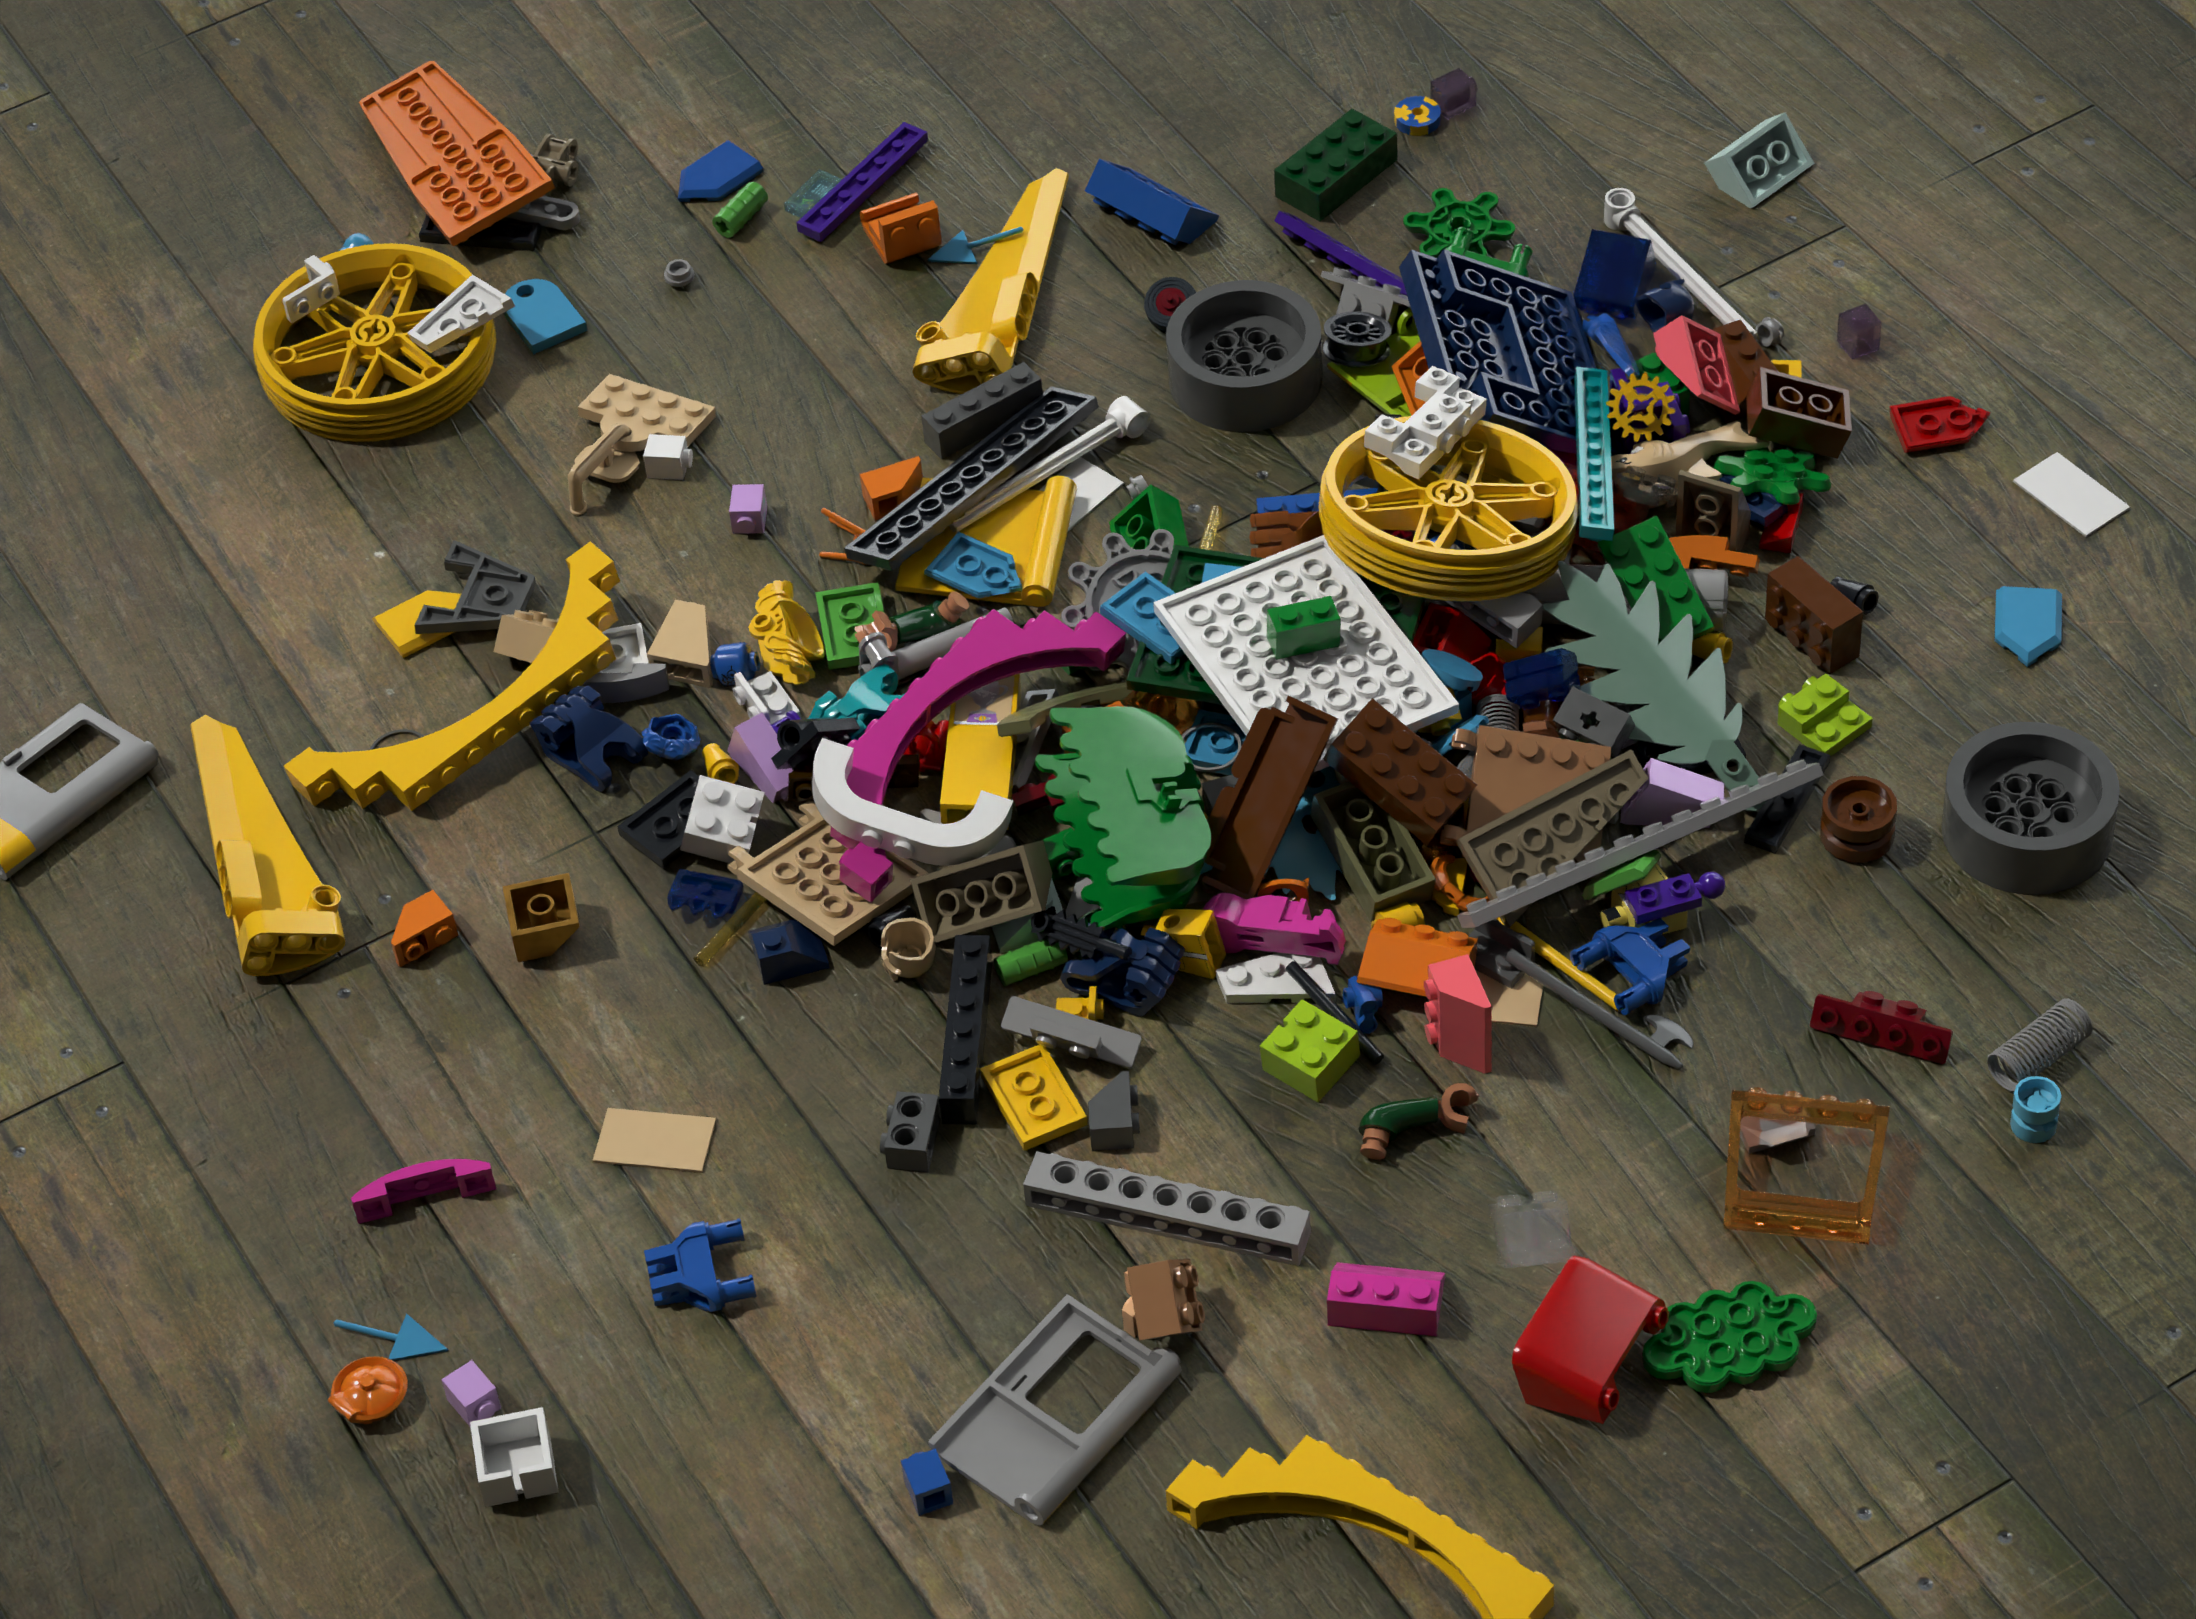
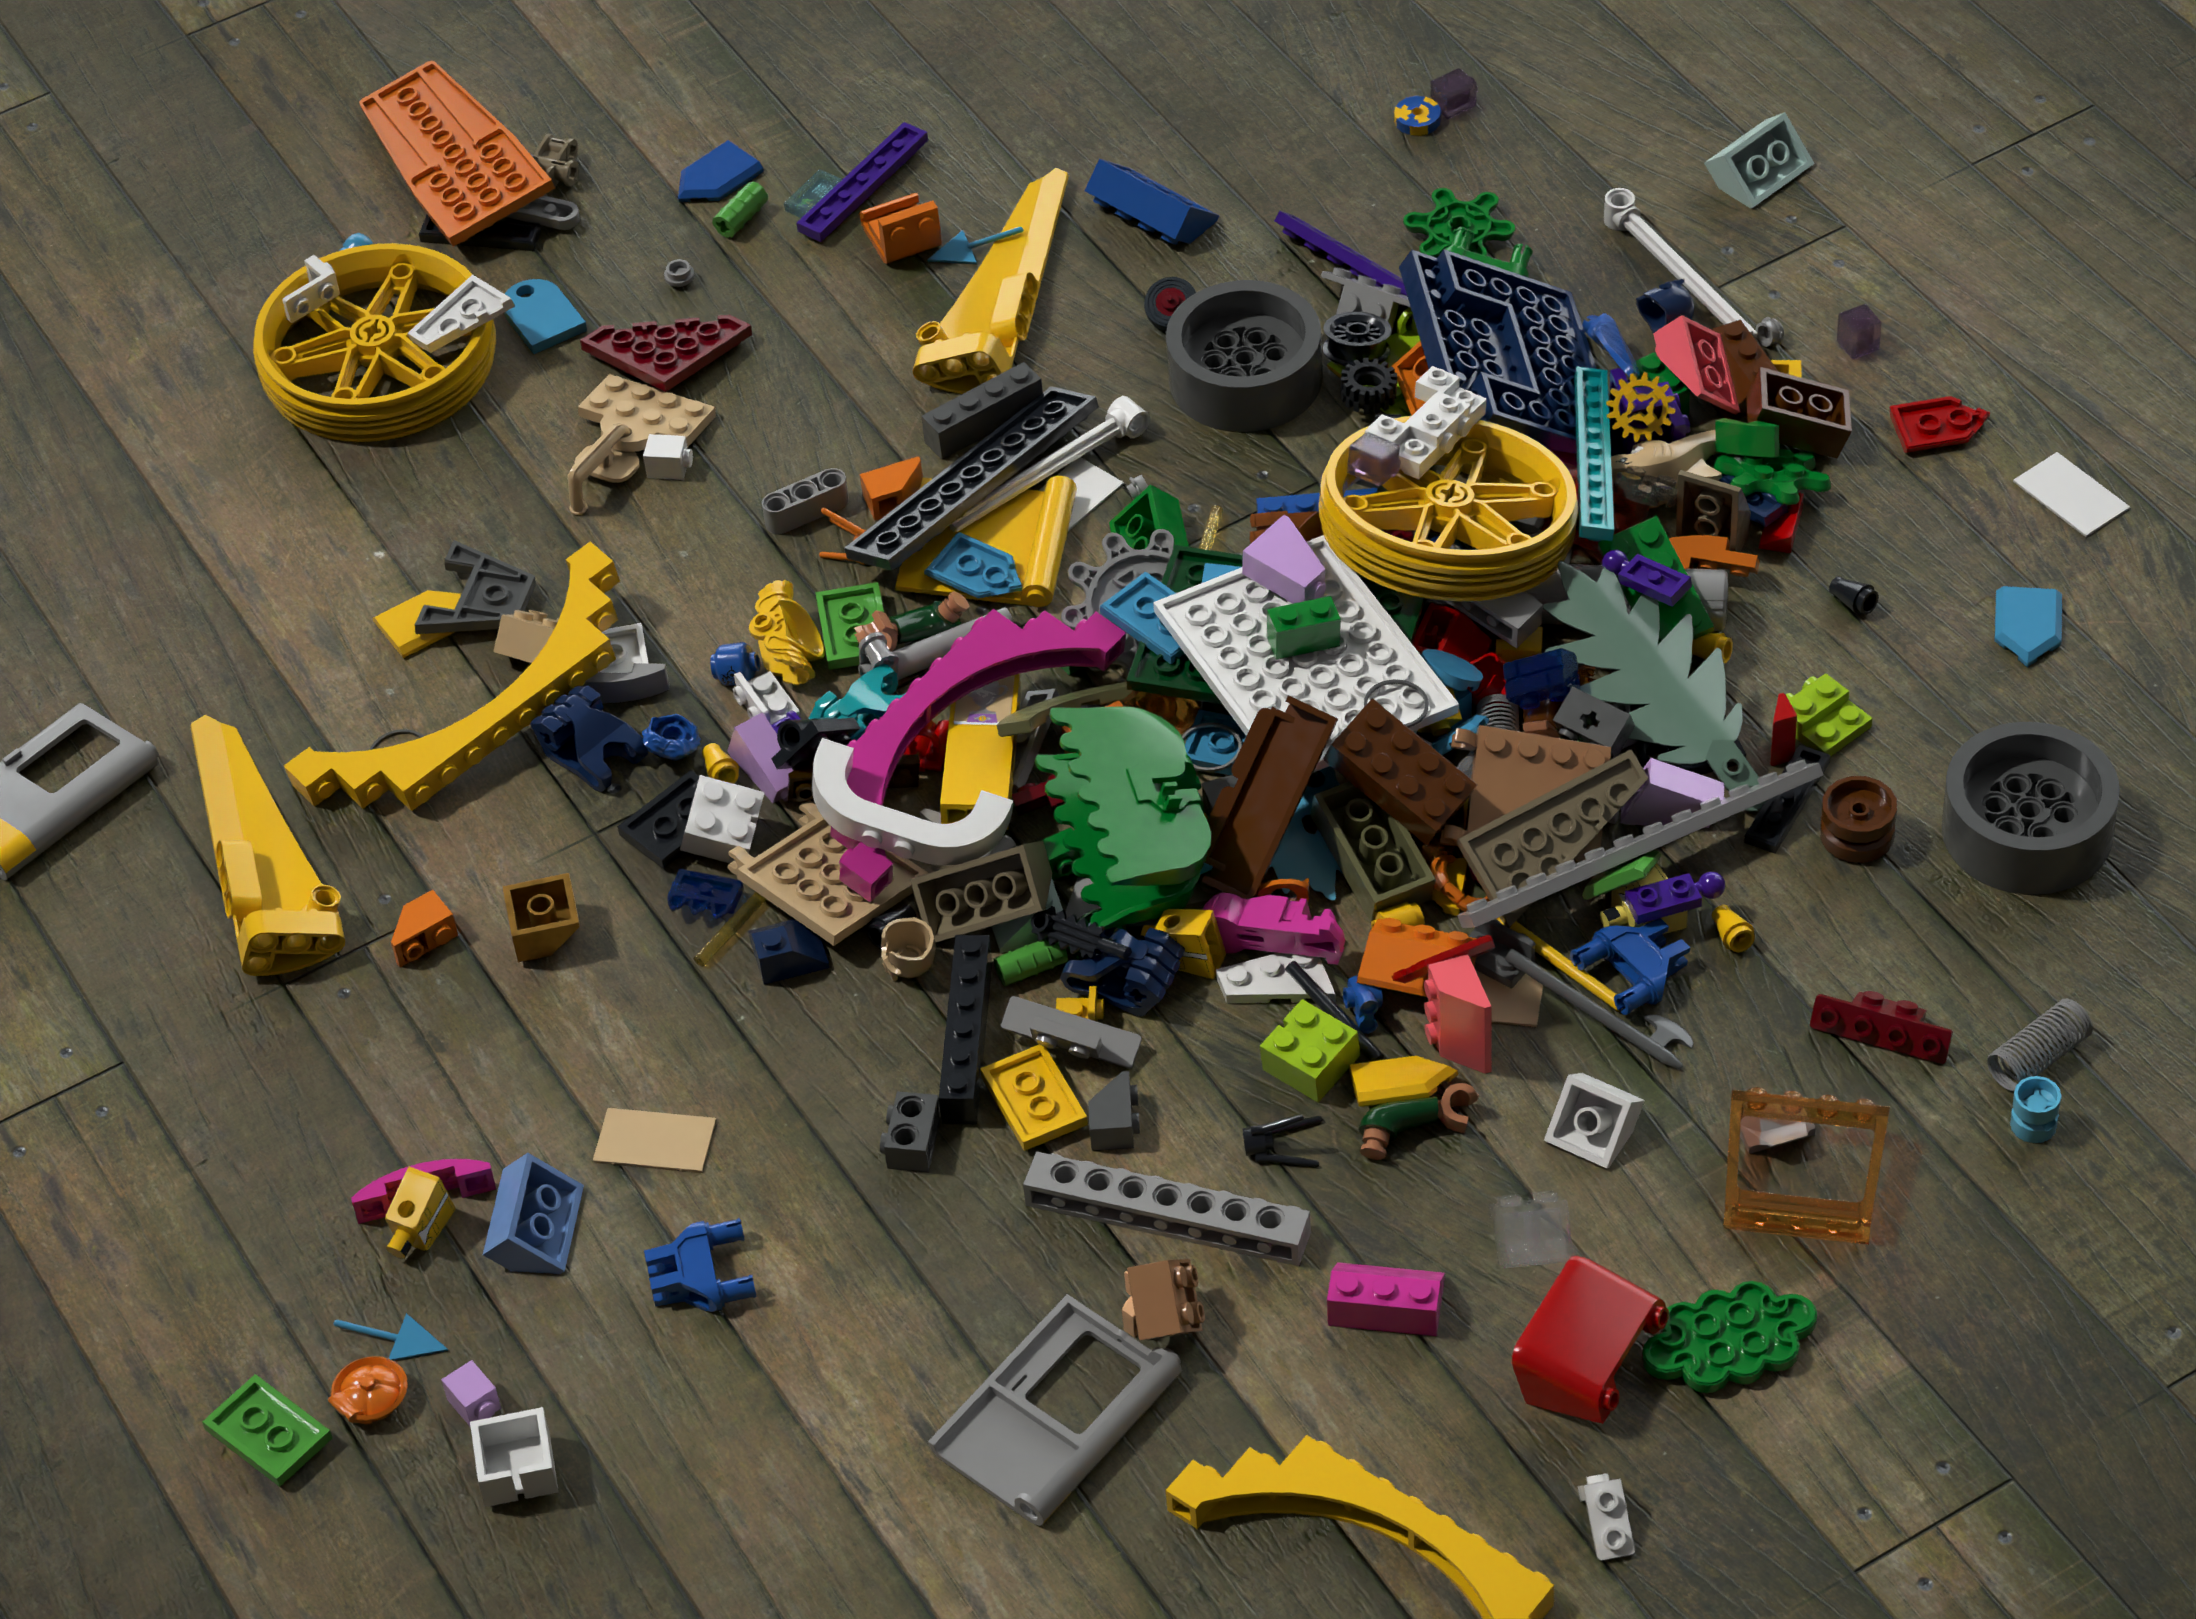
(267, 1430): none -> bright green plate
(417, 1212): none -> yellow torso
(533, 1217): none -> medium blue slope
(666, 352): none -> dark red plate
(684, 644): tan slope -> none
(748, 508): lavender brick -> none
(804, 499): none -> light grey beam
(926, 1481): blue brick -> none
(1260, 1139): none -> black plant
(1285, 563): none -> lavender slope
(1335, 164): dark green brick -> none
(1368, 398): none -> black tyre
(1373, 459): none -> brick
(1398, 1079): none -> yellow tile
(1402, 682): none -> dark grey piece
(1420, 969): none -> red tile
(1593, 1119): none -> white slope
(1607, 1516): none -> white bracket
(1614, 274): clear blue slope -> none
(1648, 576): none -> dark purple plate
(1733, 929): none -> yellow cone
(1747, 439): none -> green slope
(1783, 731): none -> red slope
(1813, 615): reddish brown brick -> none

